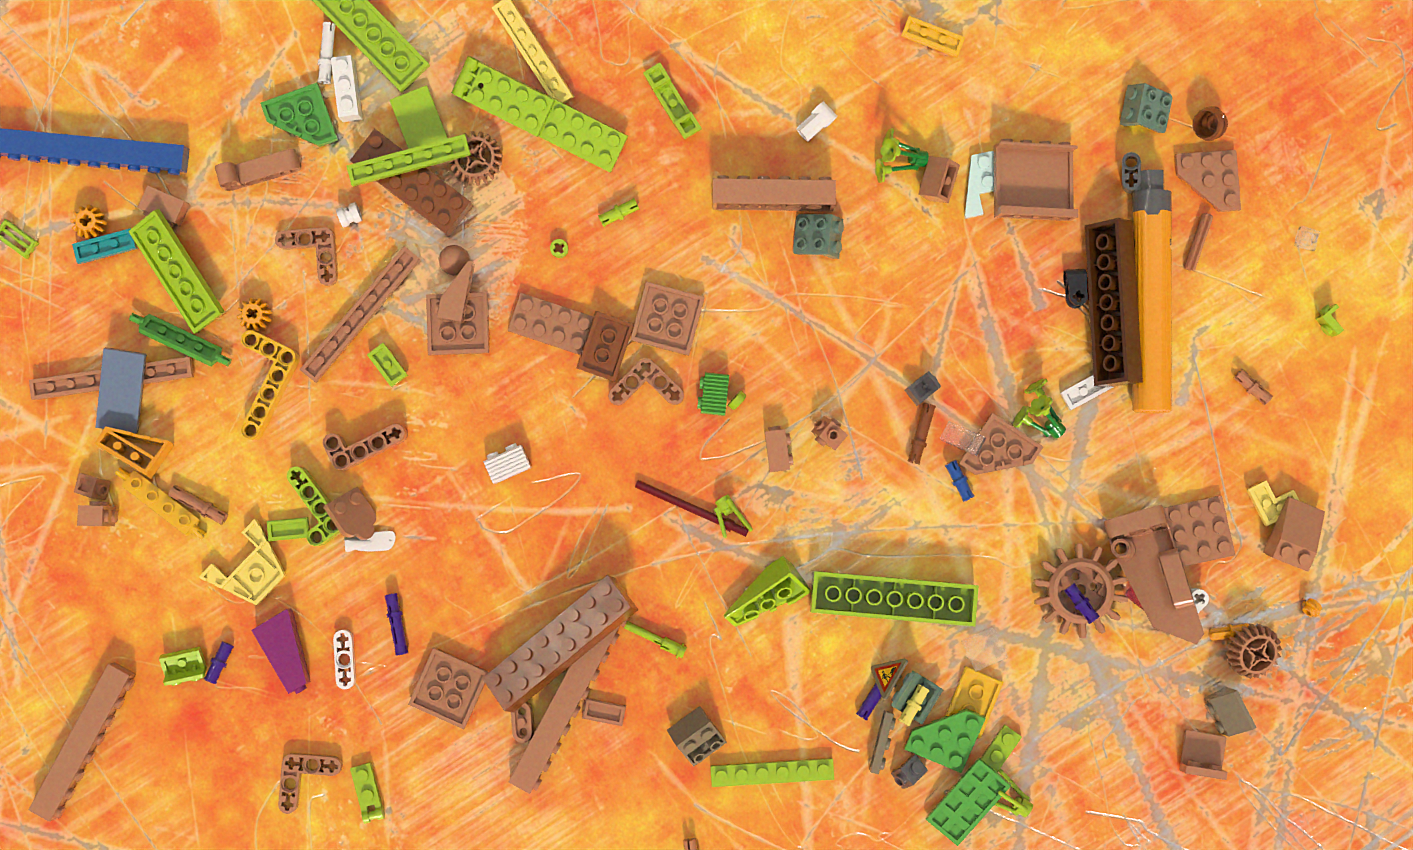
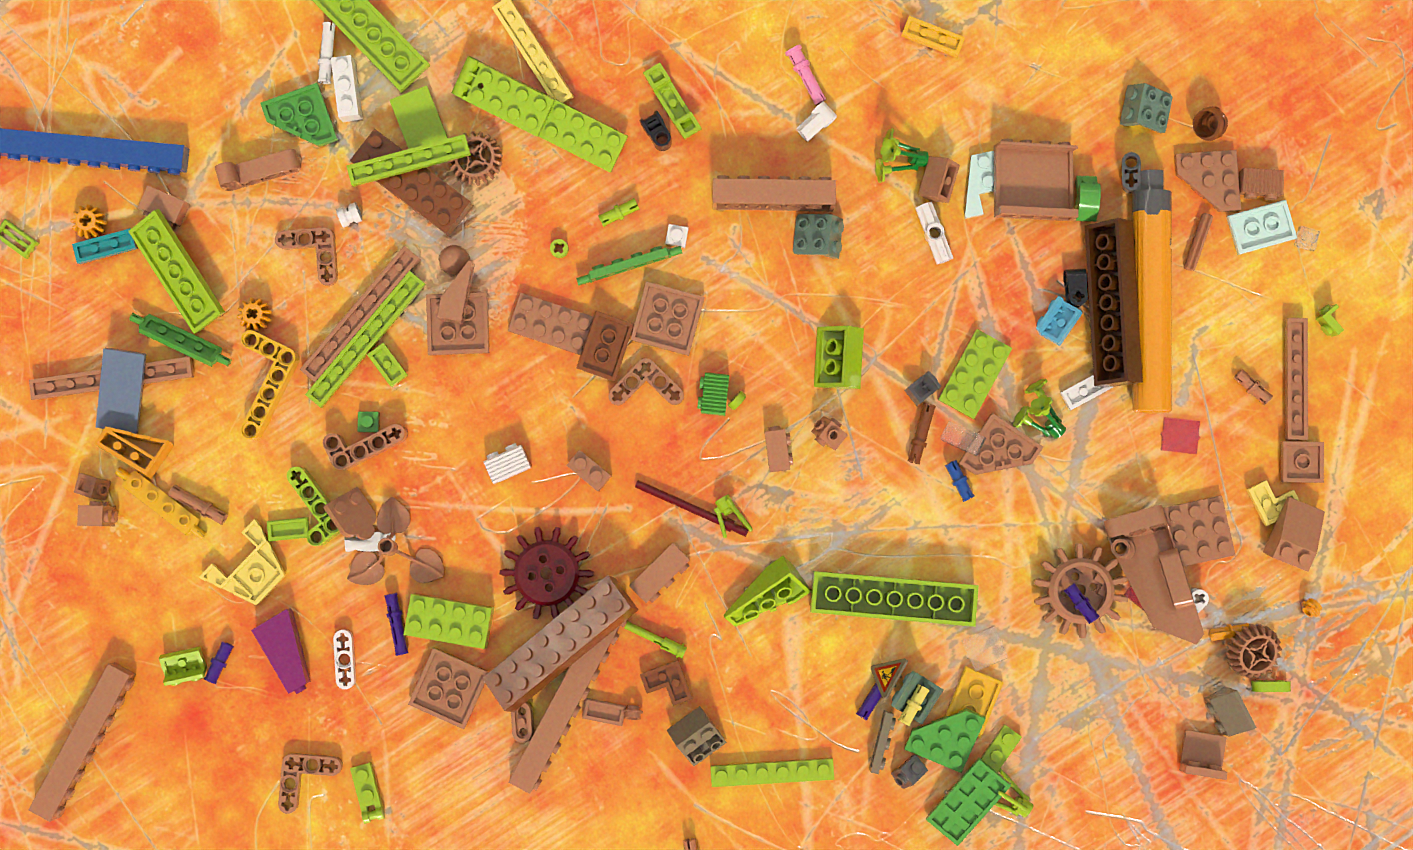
(365, 339): none -> lime plate
(367, 567): none -> nougat plant
(368, 421): none -> bright green plate
(449, 621): none -> lime brick
(557, 555): none -> dark red gear
(589, 470): none -> nougat brick
(632, 712): none -> nougat plate
(637, 260): none -> bright green plate
(655, 128): none -> black piece
(660, 573): none -> nougat brick
(668, 676): none -> dark orange plate
(676, 235): none -> white plate
(801, 66): none -> bright pink pin
(839, 357): none -> lime slope
(929, 220): none -> white piece
(975, 374): none -> lime plate
(1058, 321): none -> medium azure bracket
(1087, 198): none -> bright green brick
(1180, 435): none -> clear pink piece
(1261, 182): none -> nougat brick
(1261, 227): none -> light aqua tile
(1270, 686): none -> lime beam
(1296, 379): none -> nougat plate
(1302, 462): none -> nougat plate

